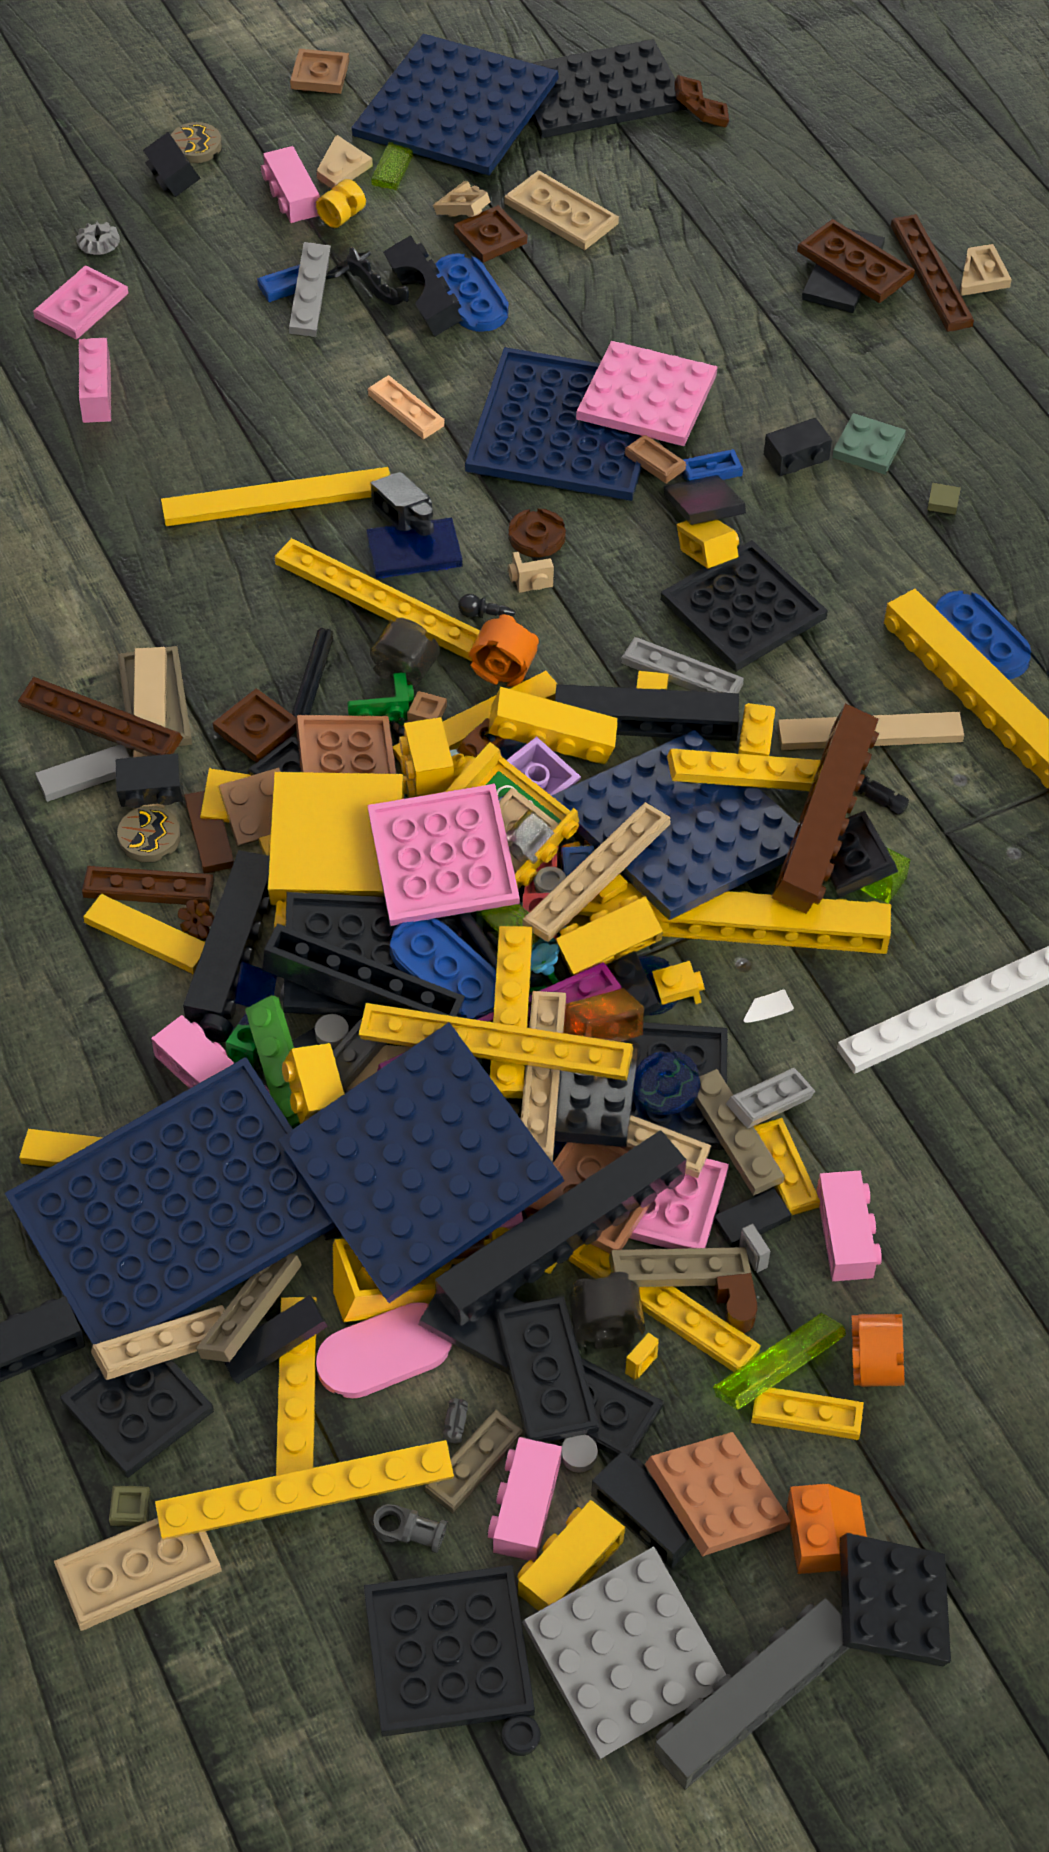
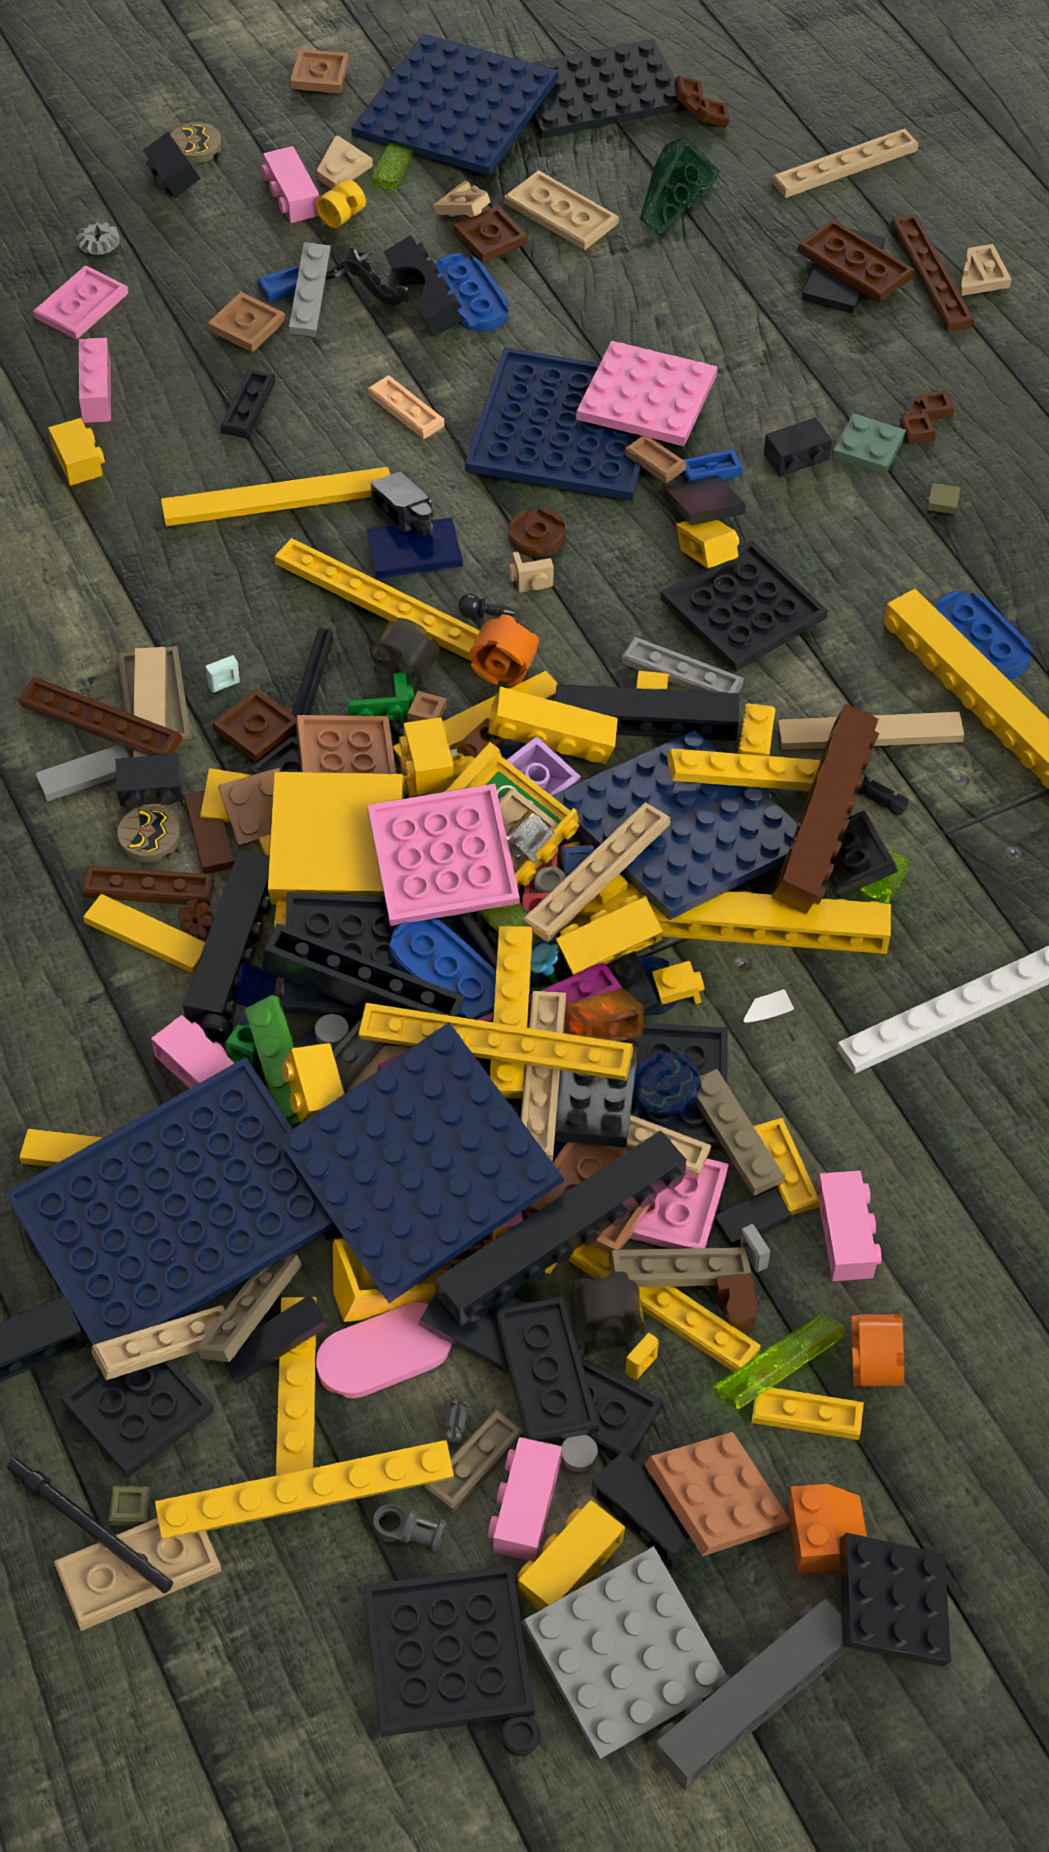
(40, 1485): none -> black bar
(76, 451): none -> yellow brick
(222, 673): none -> light aqua tile
(246, 322): none -> medium nougat plate
(248, 403): none -> black tile
(676, 184): none -> clear green wedge
(770, 1097): light grey tile -> none
(844, 163): none -> tan tile
(918, 418): none -> reddish brown tile

